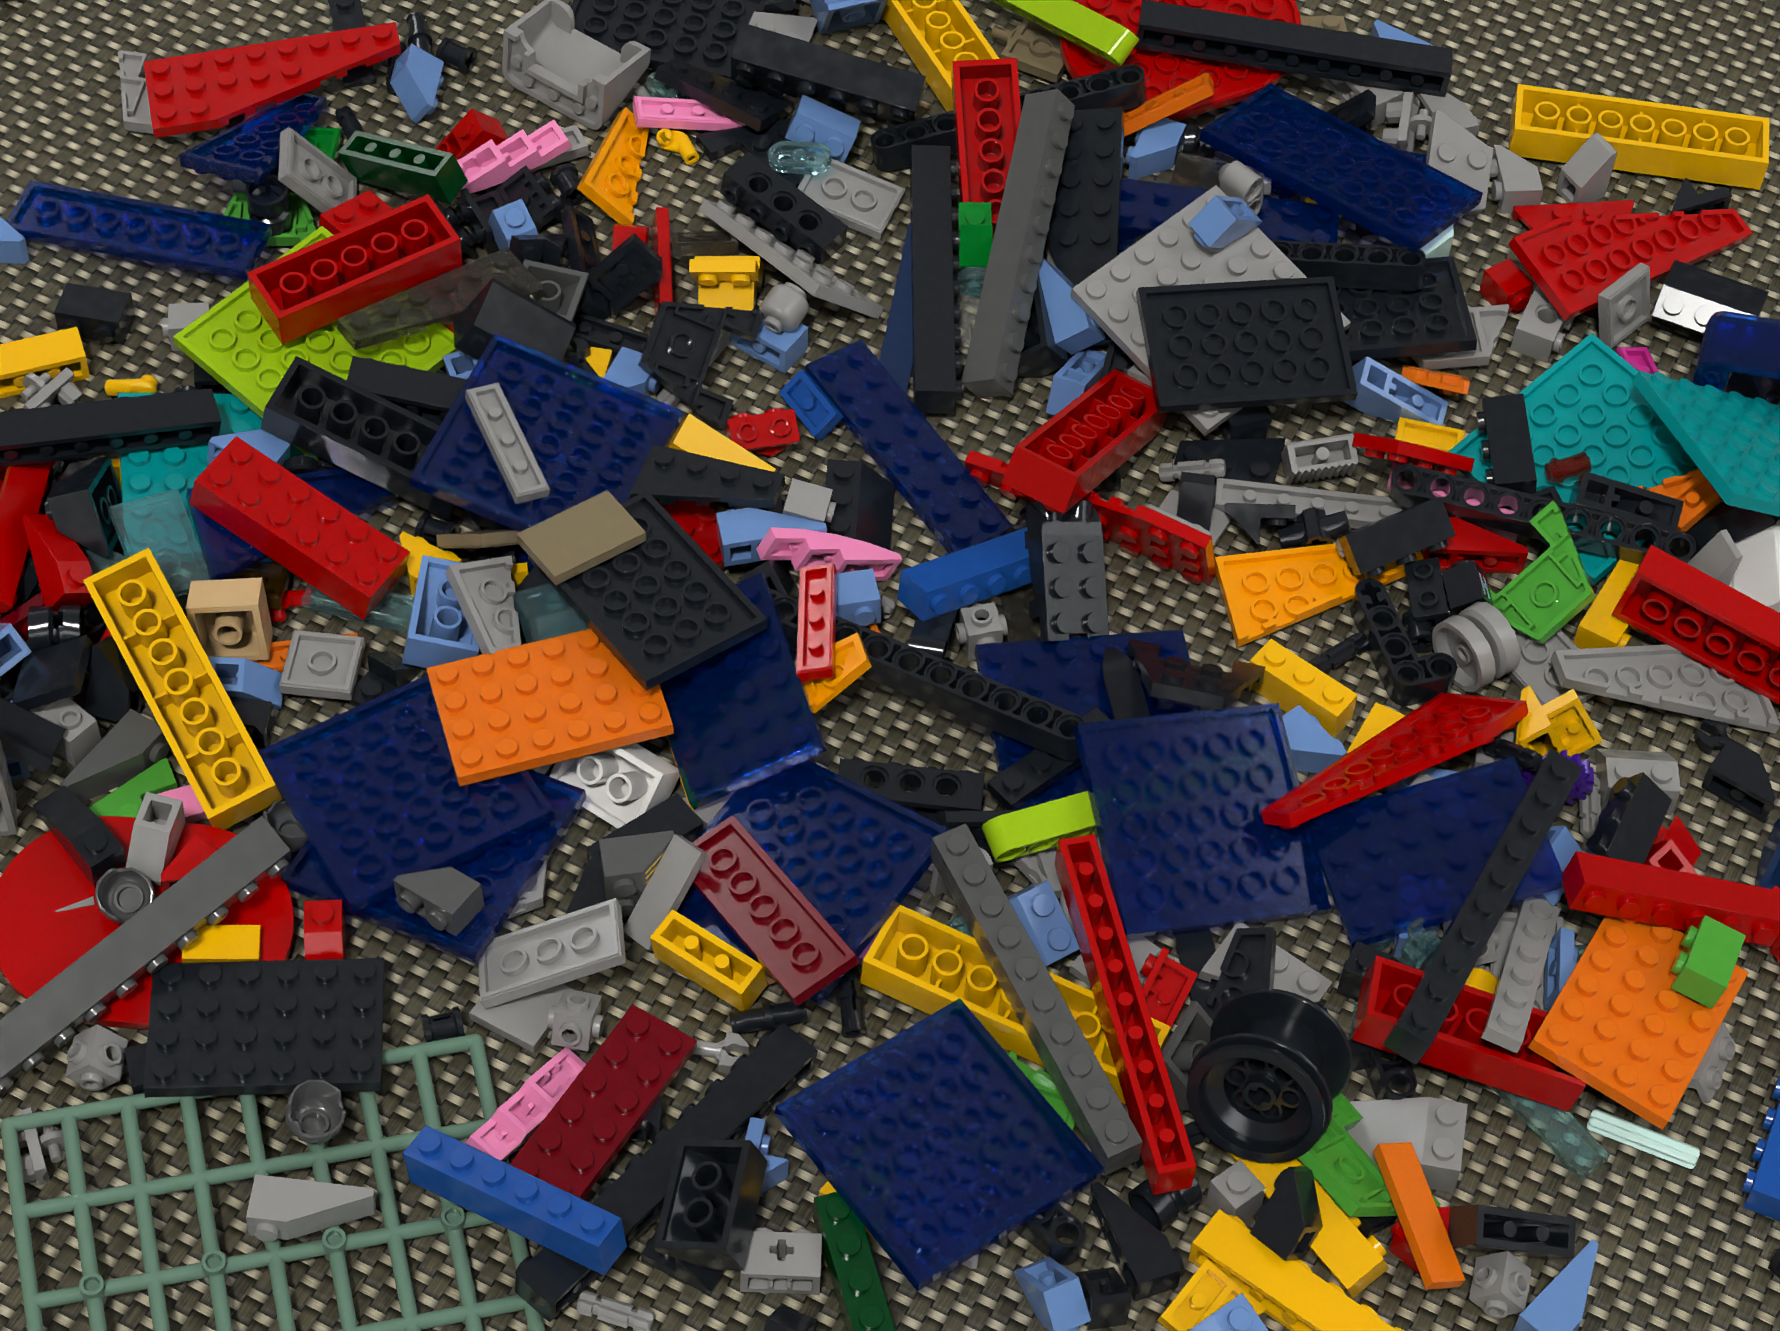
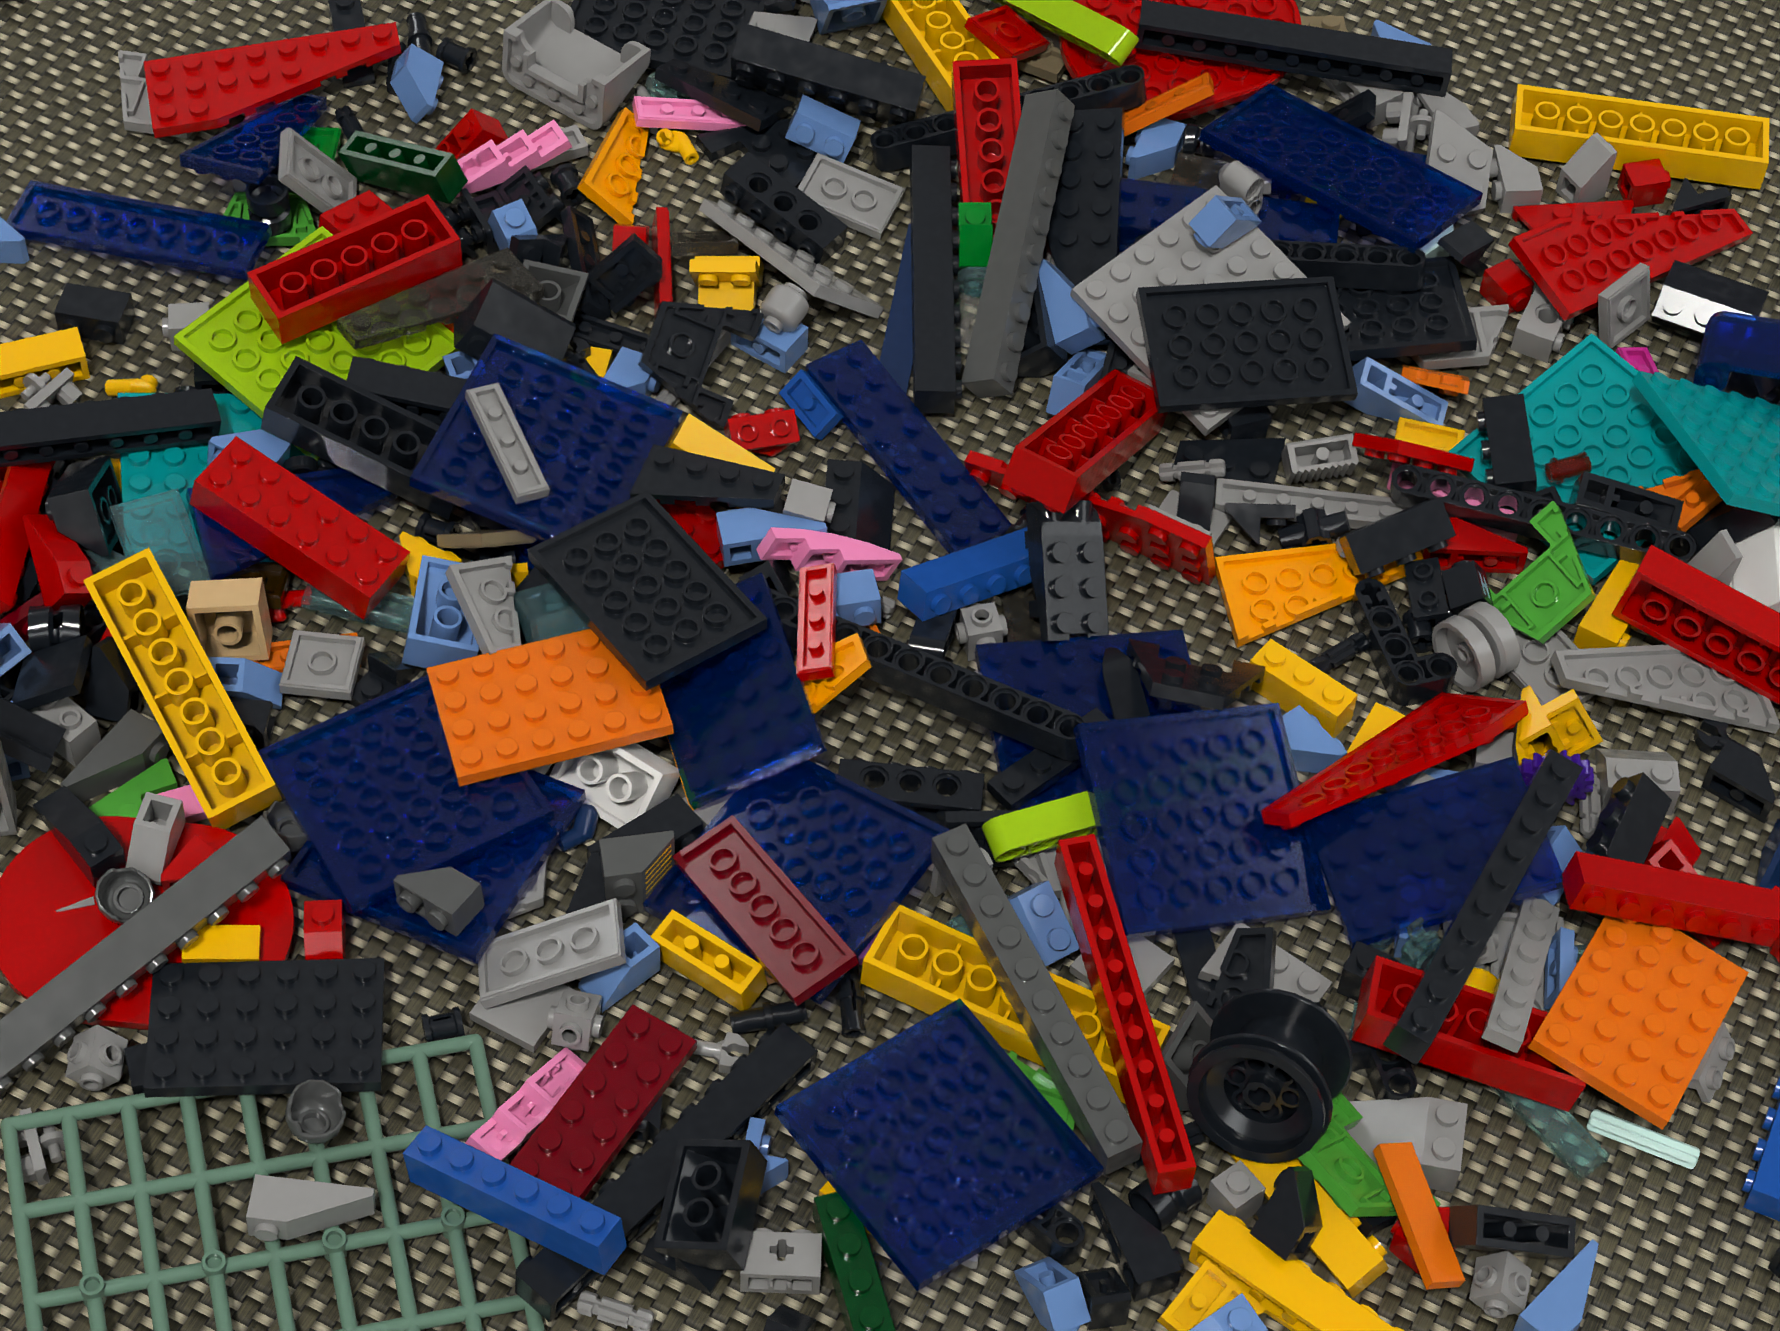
(581, 537): dark tan tile -> none
(582, 830): none -> dark blue arm
(616, 982): none -> medium blue slope
(665, 889): light grey tile -> none
(799, 157): clear light blue plate -> none
(1006, 33): none -> red tile
(1165, 986): red bracket -> none
(1468, 246): none -> black slope
(1504, 749): black axle -> none
(1644, 182): none -> red brick
(1707, 961): bright green brick -> none

